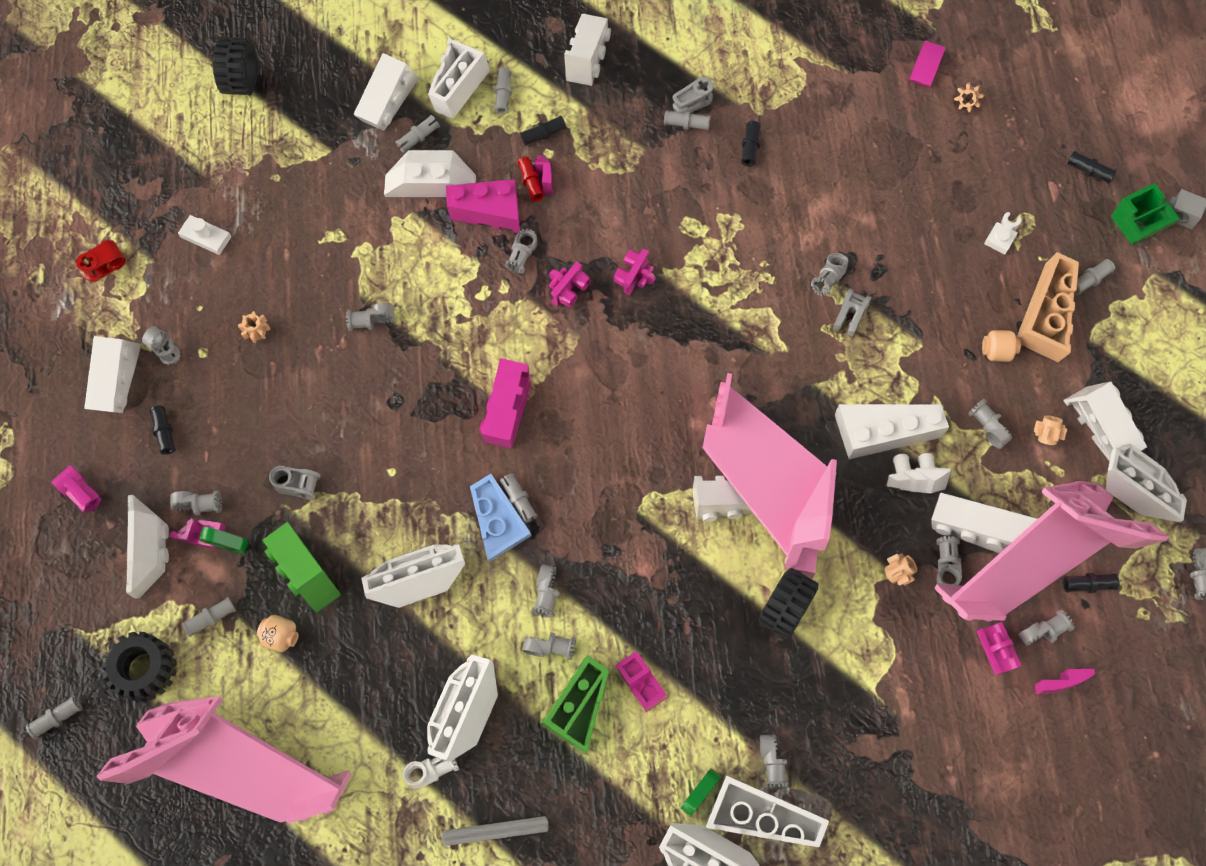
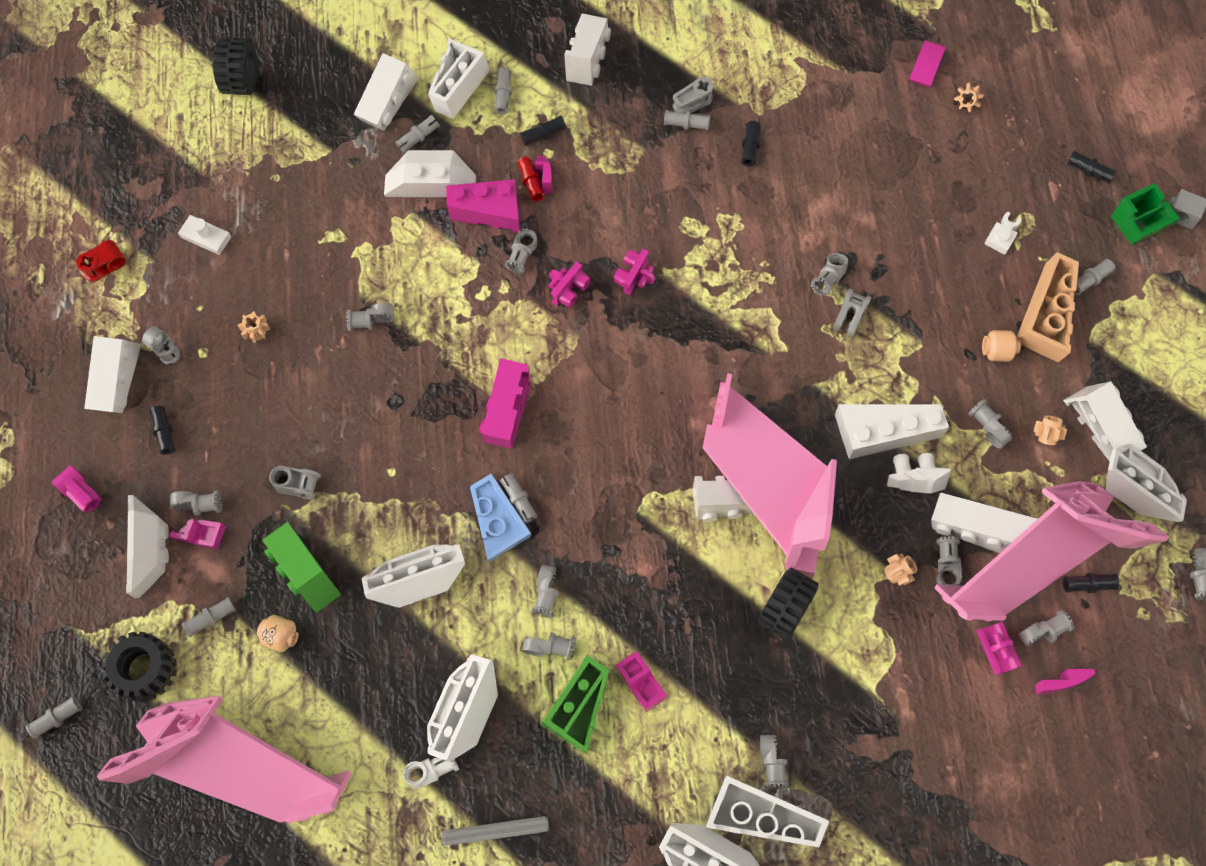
(223, 540): green beam -> none
(700, 792): green beam -> none

